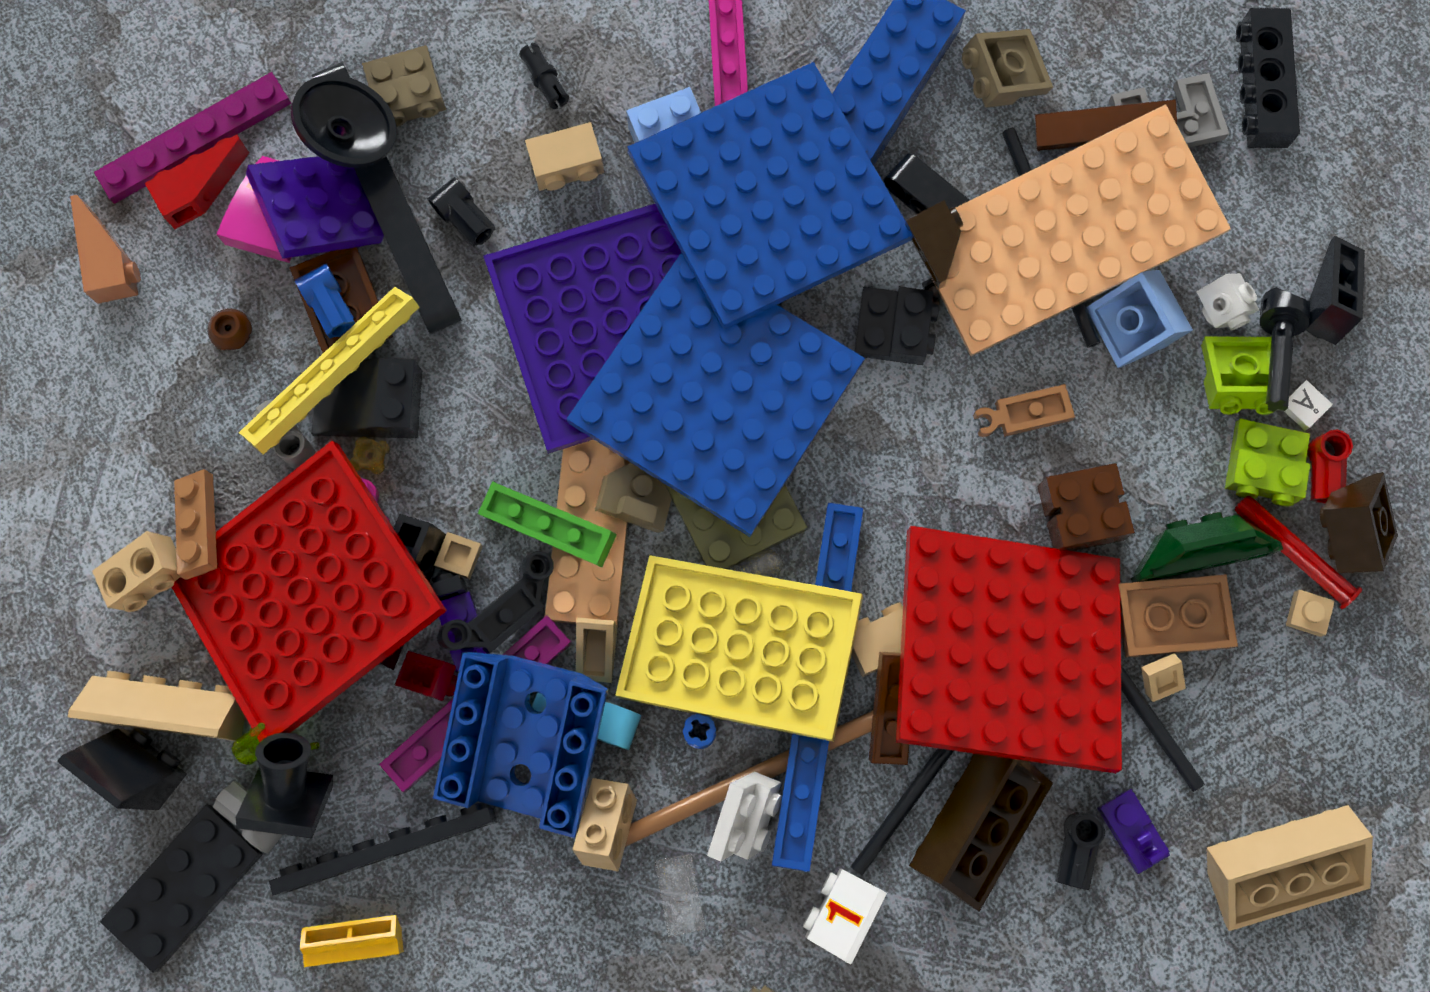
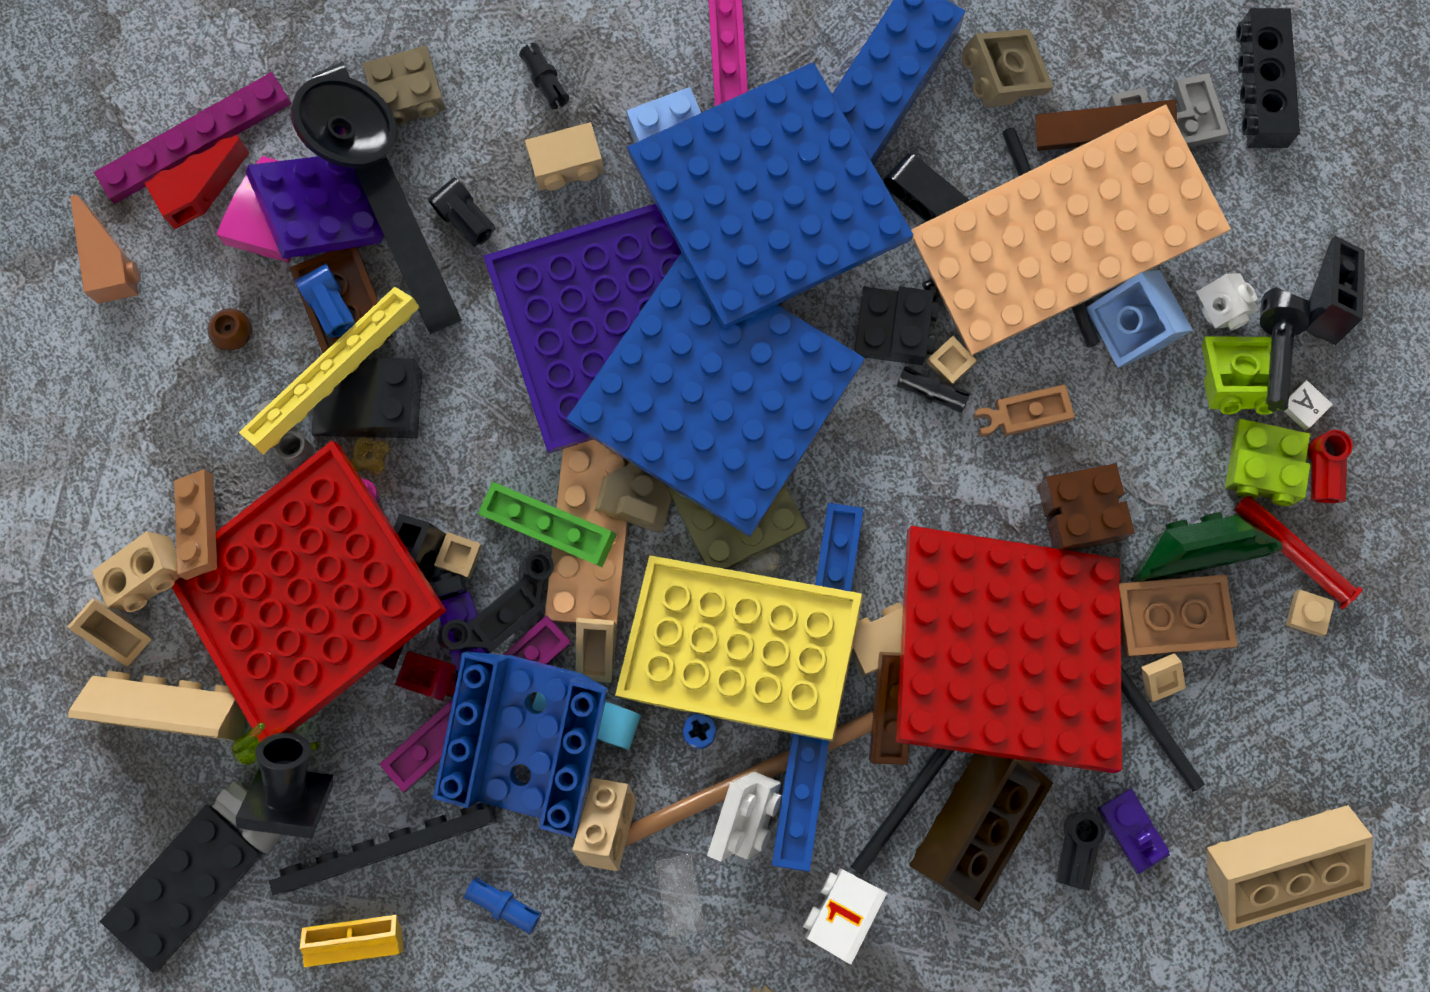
(110, 631): none -> tan slope
(126, 769): black slope -> none
(502, 905): none -> blue pin
(933, 389): none -> black pin
(936, 239): dark brown slope -> none
(951, 361): none -> tan plate
(1360, 525): dark brown slope -> none

